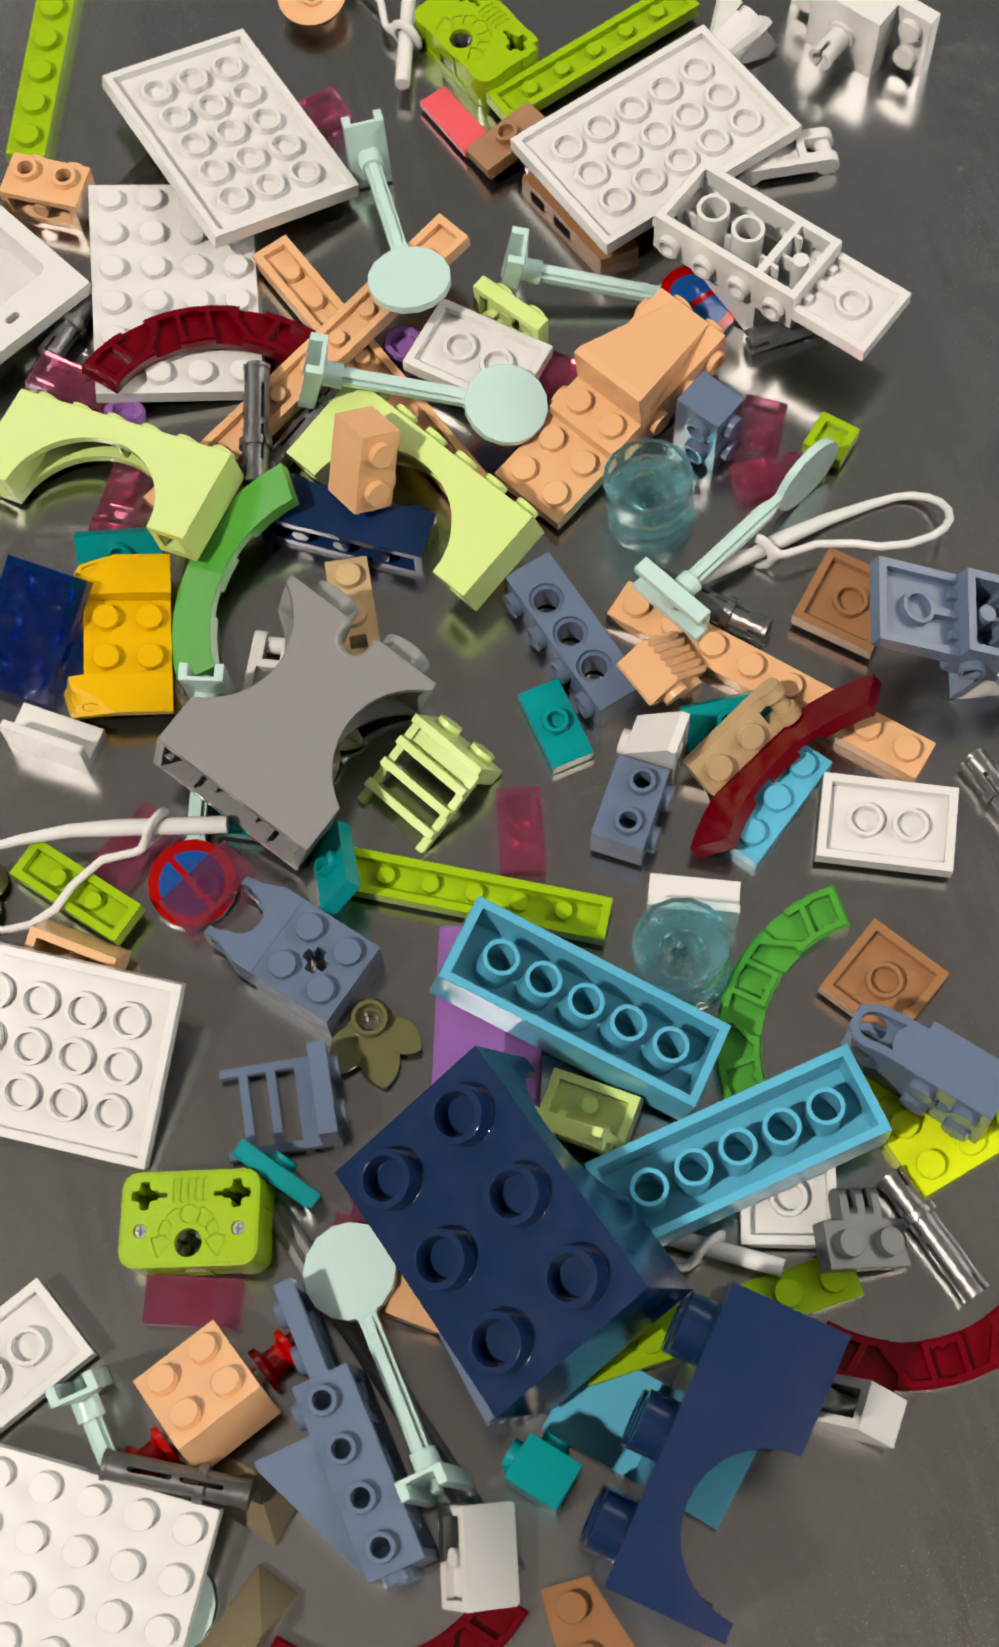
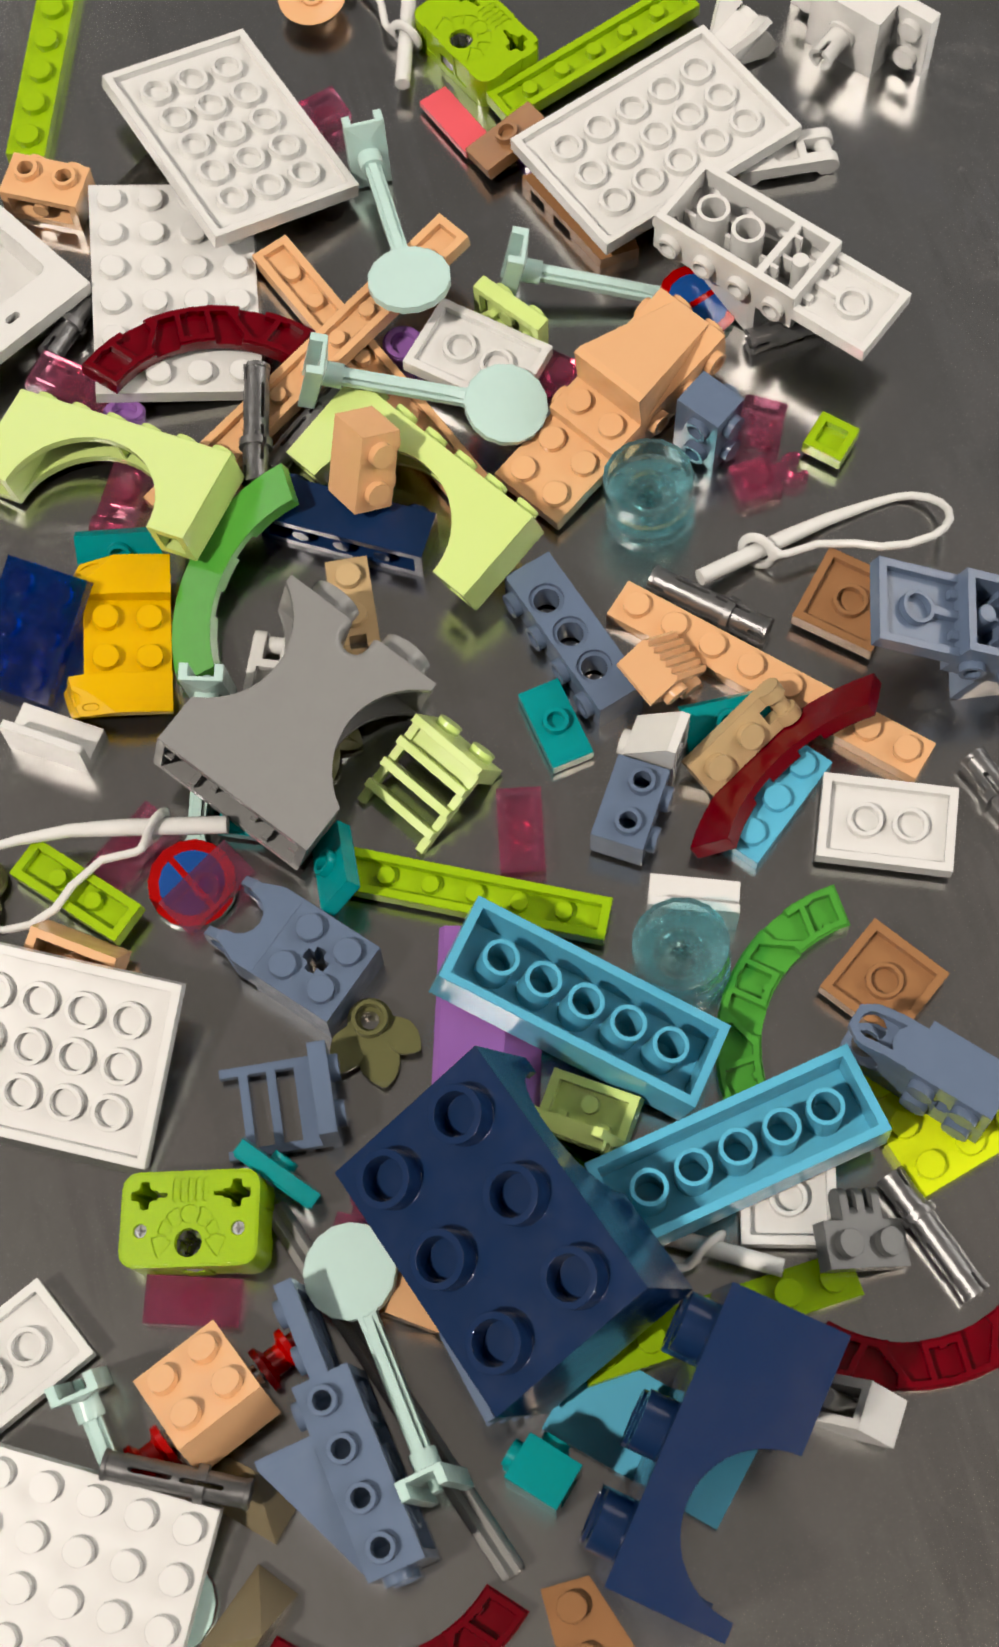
(478, 1556): white panel -> none
(676, 596): light aqua piece -> none

